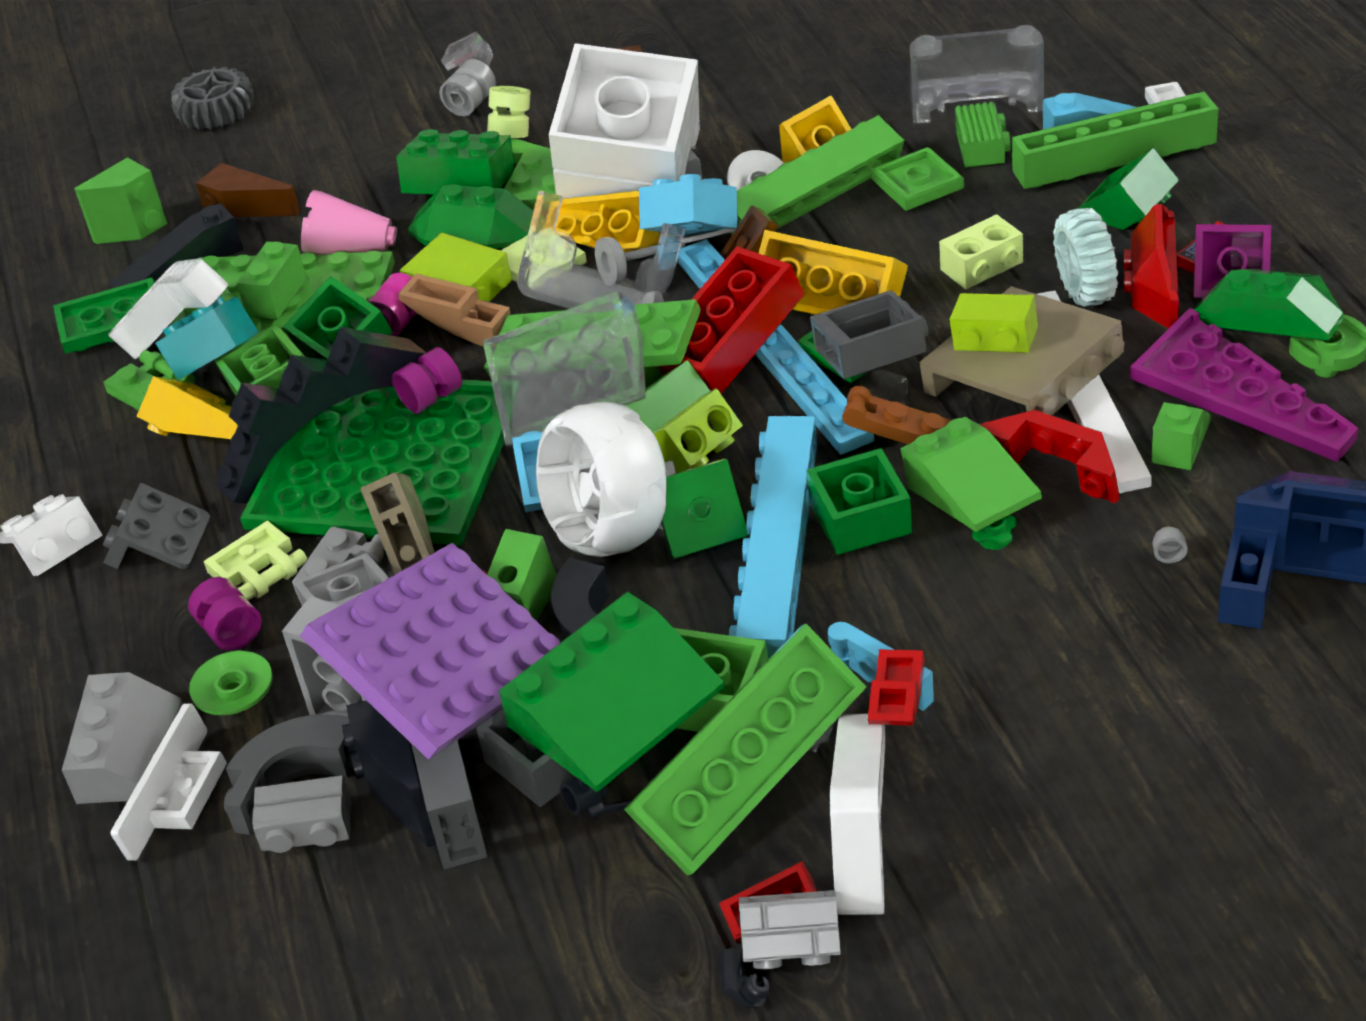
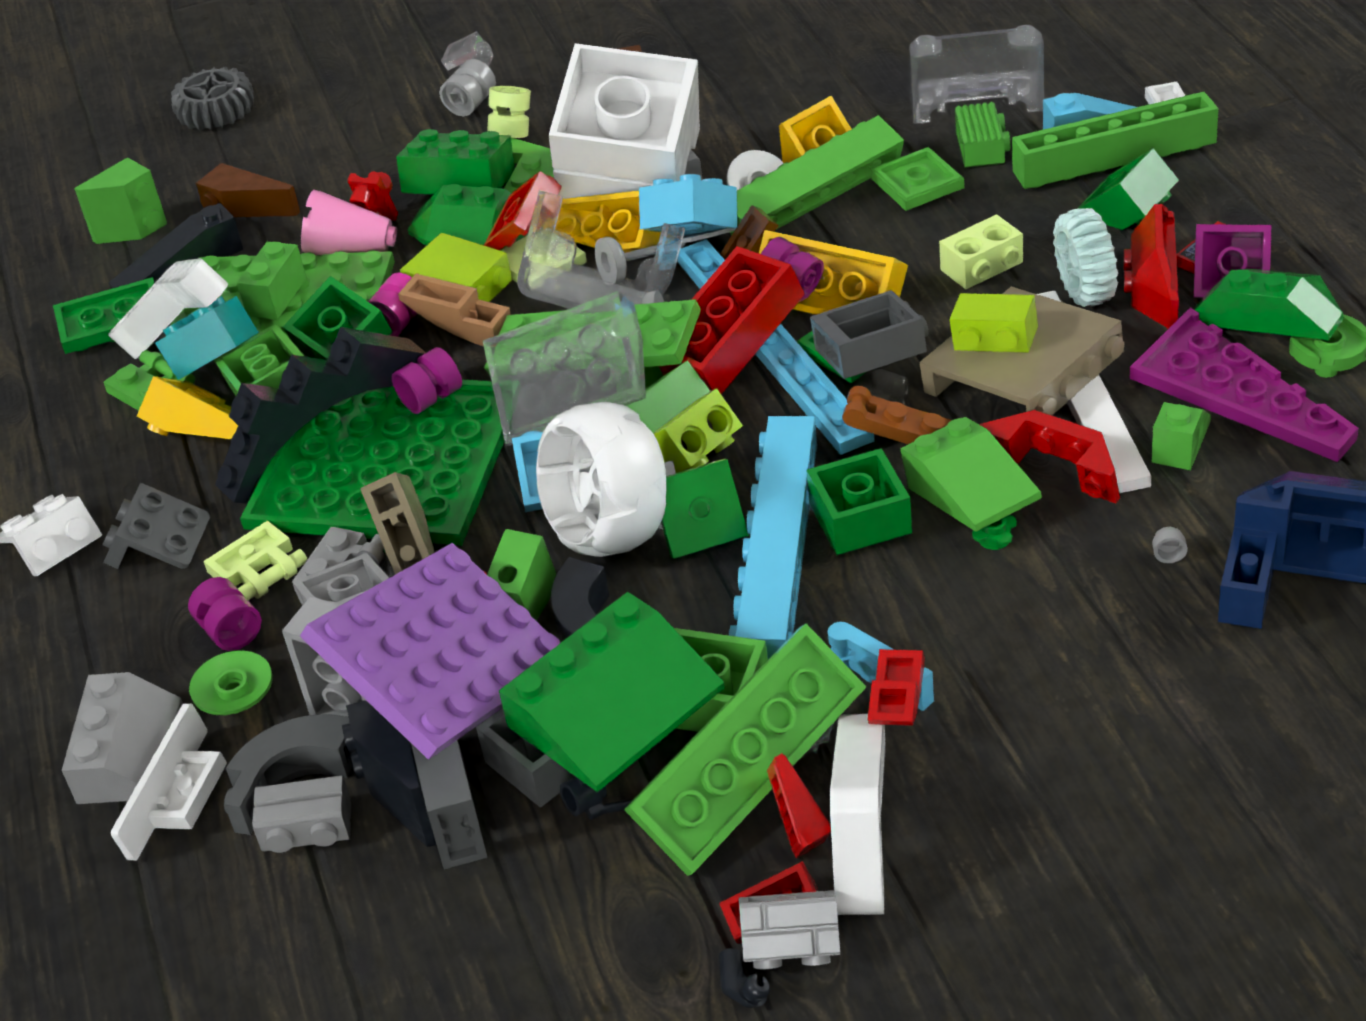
(373, 193): none -> red hips
(518, 211): none -> red plate
(800, 813): none -> red slope
(805, 265): none -> magenta wheel

